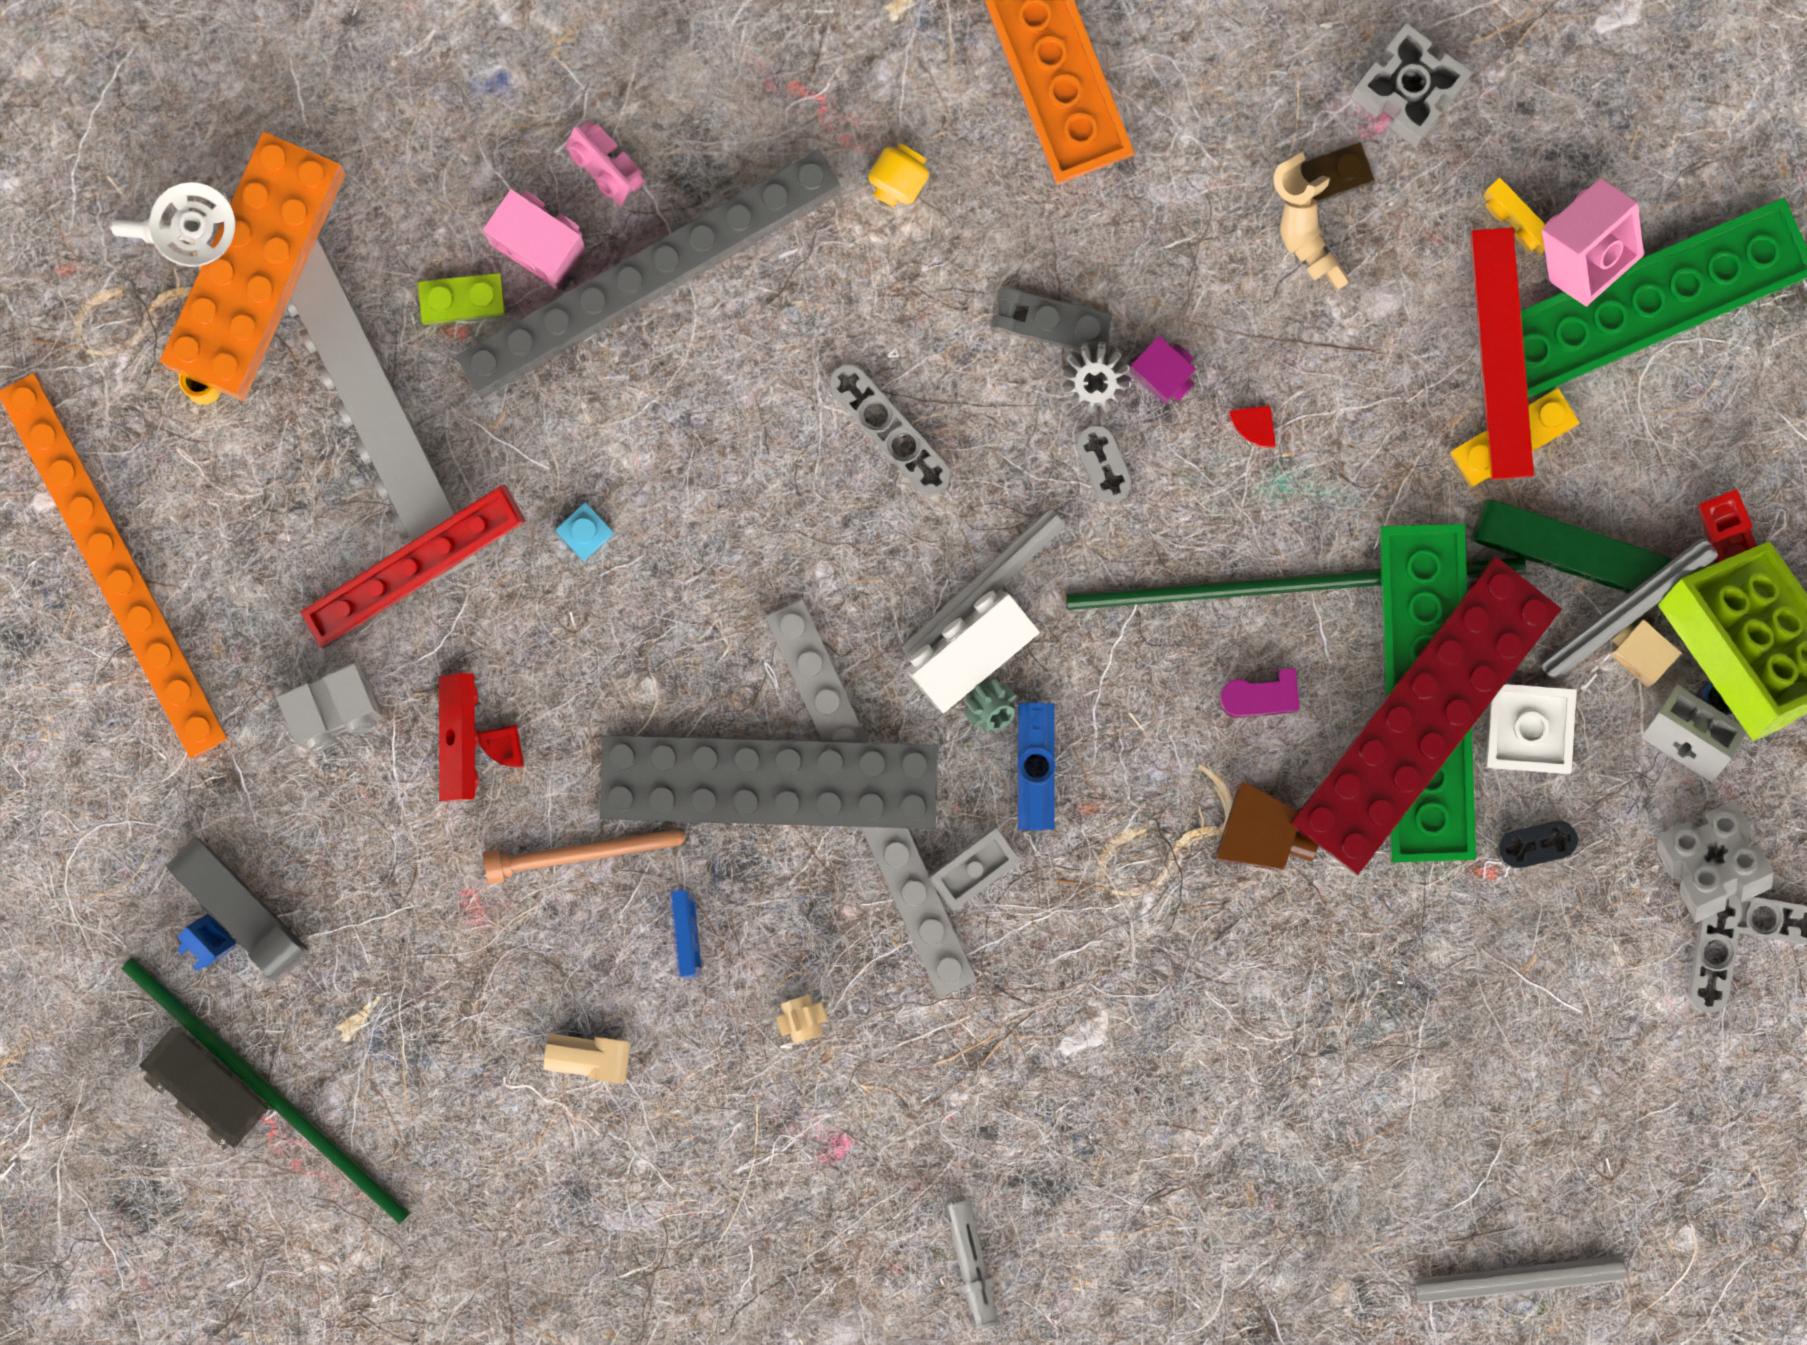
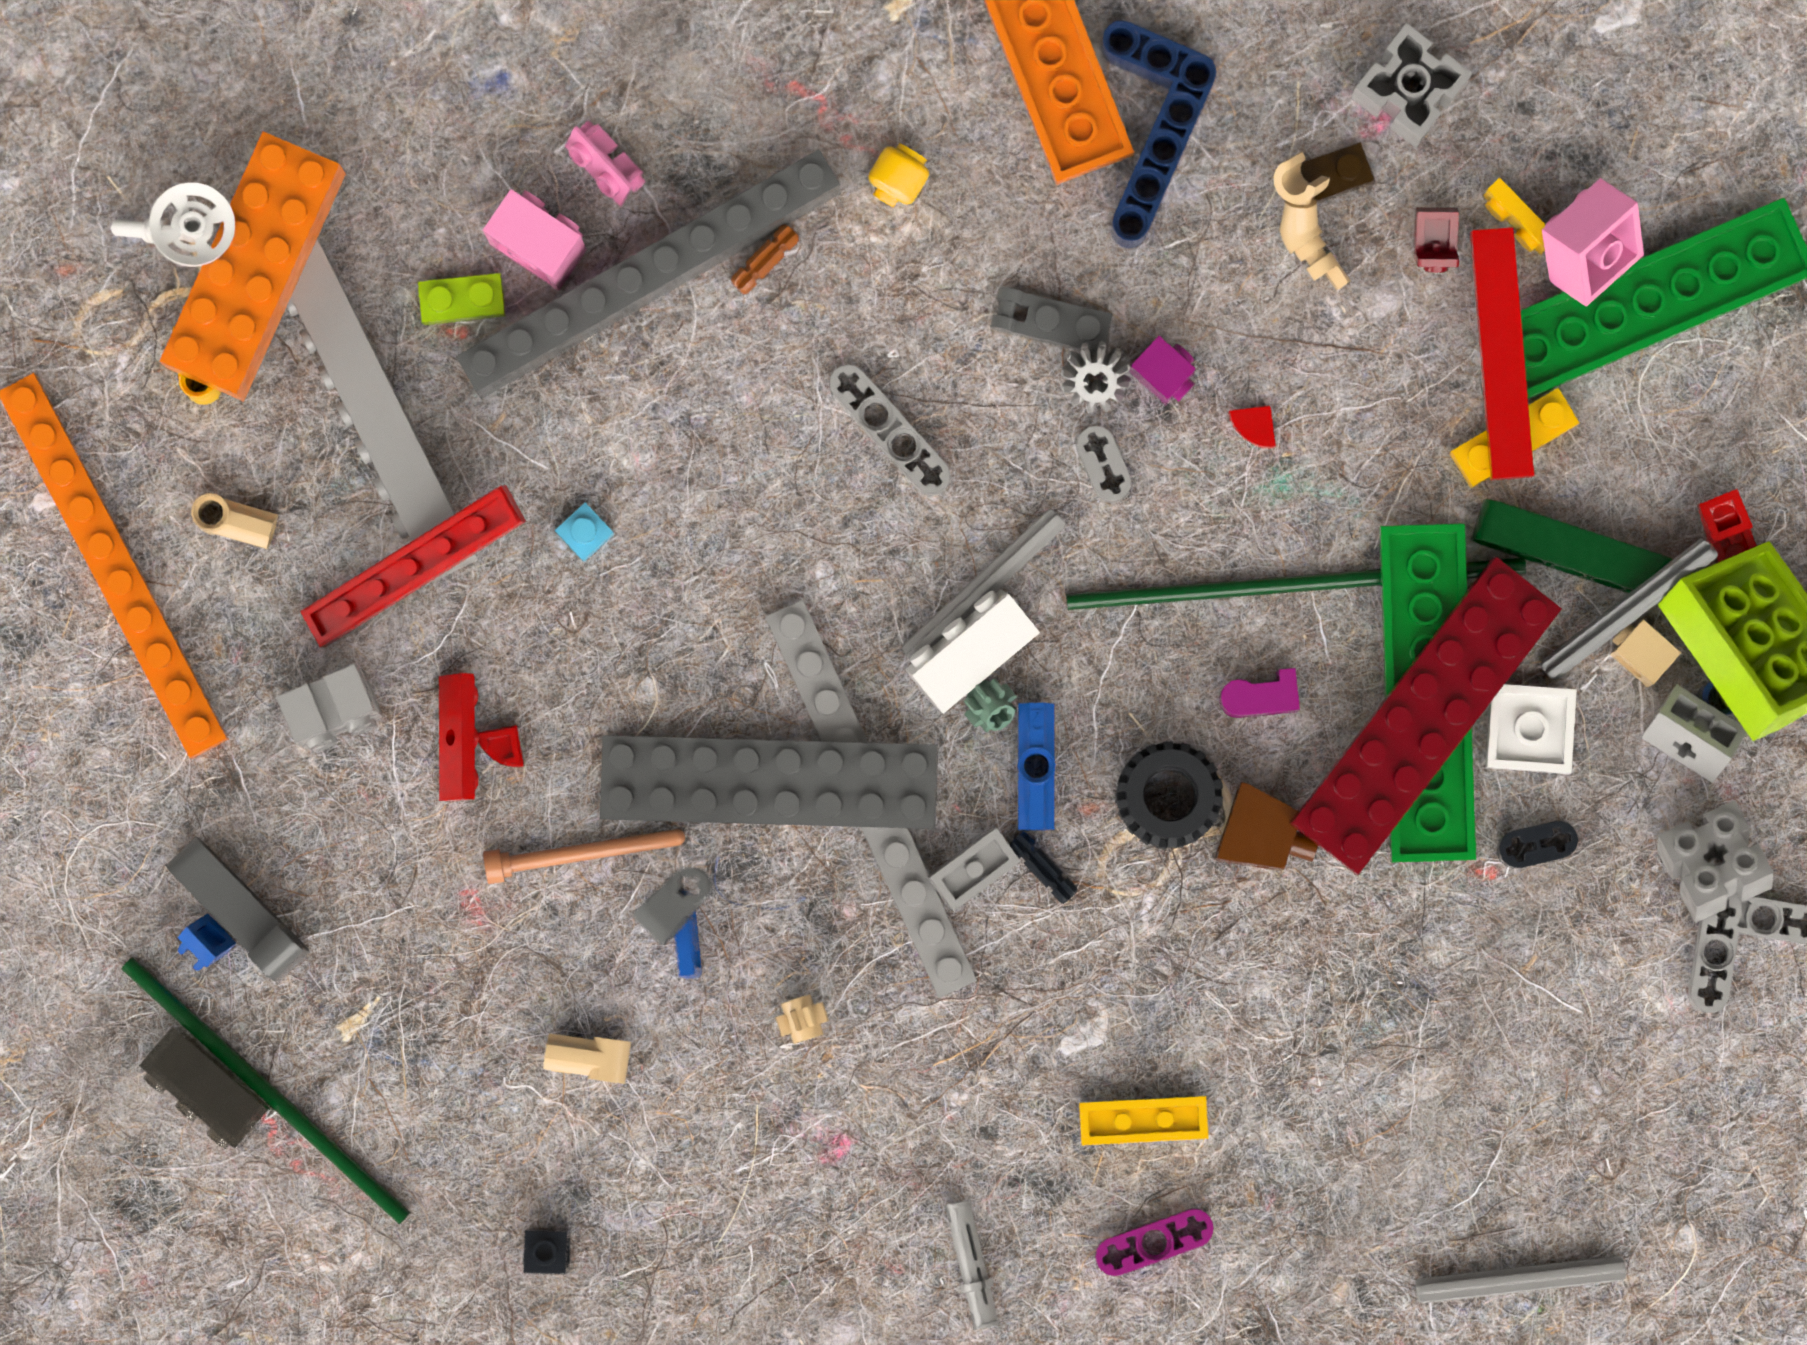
(238, 521): none -> tan piece
(547, 1251): none -> black brick
(668, 909): none -> dark grey piece
(764, 259): none -> dark orange axle
(1043, 867): none -> black axle
(1143, 1120): none -> yellow plate
(1165, 128): none -> dark blue beam
(1187, 1241): none -> magenta beam
(1195, 768): none -> black tyre
(1436, 238): none -> bracket

